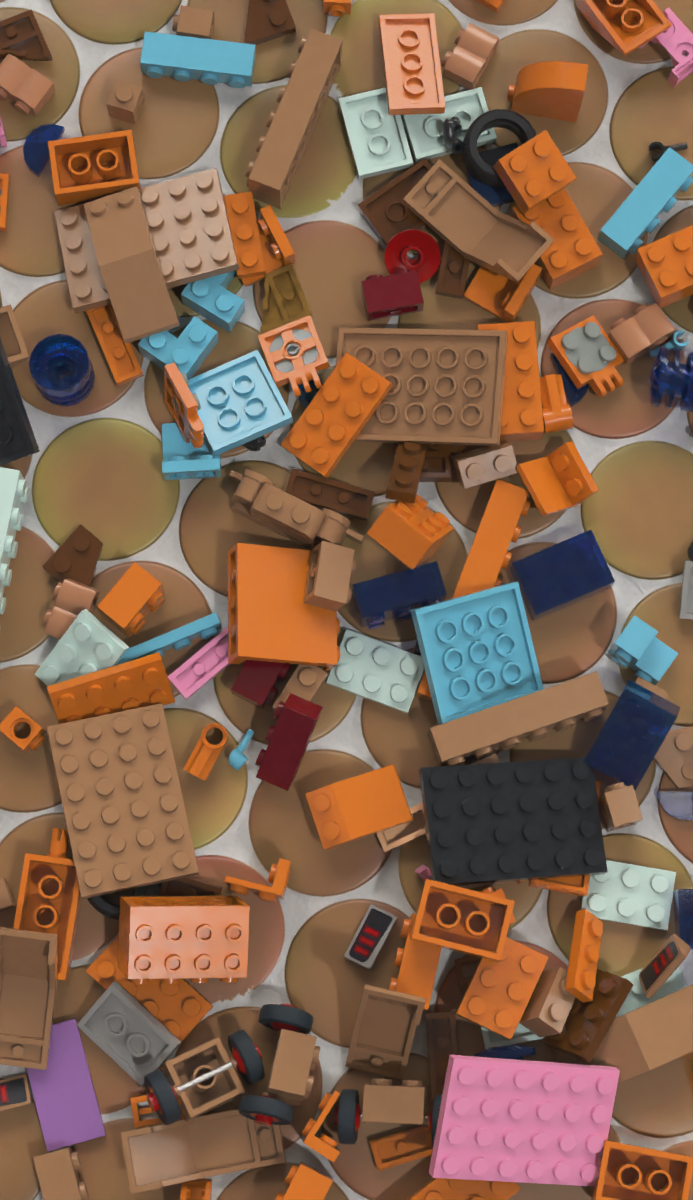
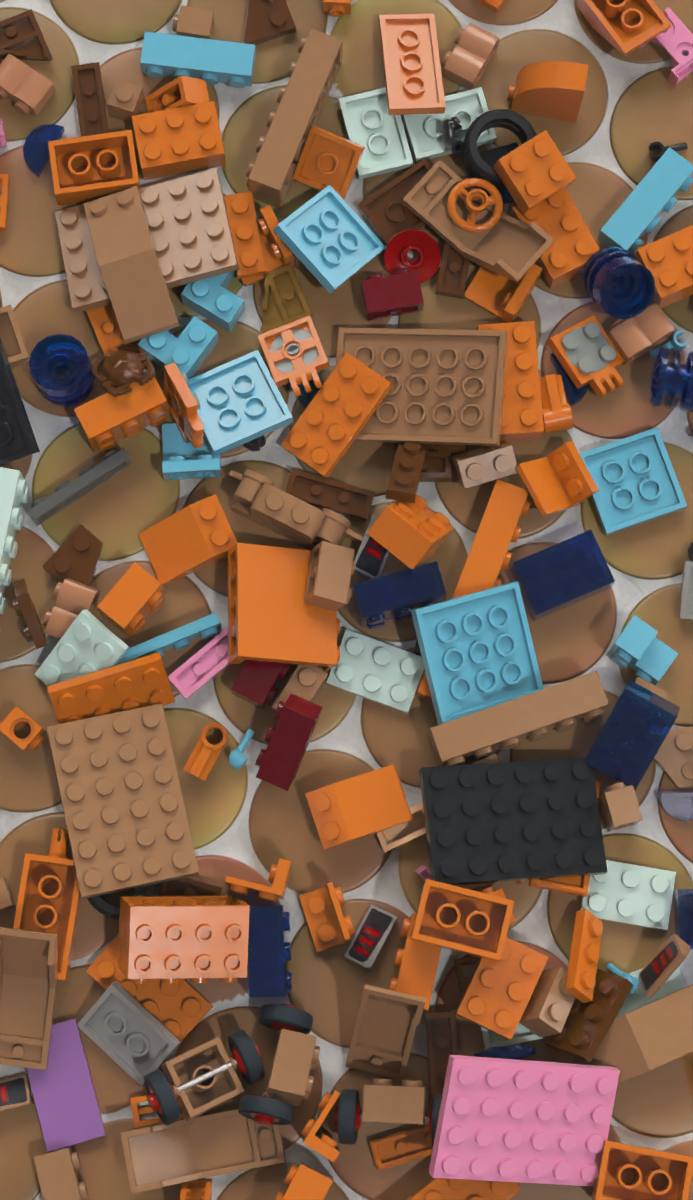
(24, 606): none -> reddish brown wing
(89, 479): none -> dark grey plate
(90, 99): none -> reddish brown plate
(120, 417): none -> orange brick
(122, 369): none -> reddish brown shield
(178, 93): none -> orange slope
(179, 140): none -> orange brick
(188, 540): none -> orange slope
(268, 952): none -> clear blue brick
(326, 918): none -> orange bracket
(328, 161): none -> orange plate
(329, 239): none -> medium azure plate
(370, 556): none -> slope
(480, 196): none -> orange piece
(616, 971): none -> medium azure hand
(618, 282): none -> clear blue wheel
(633, 481): none -> medium azure plate

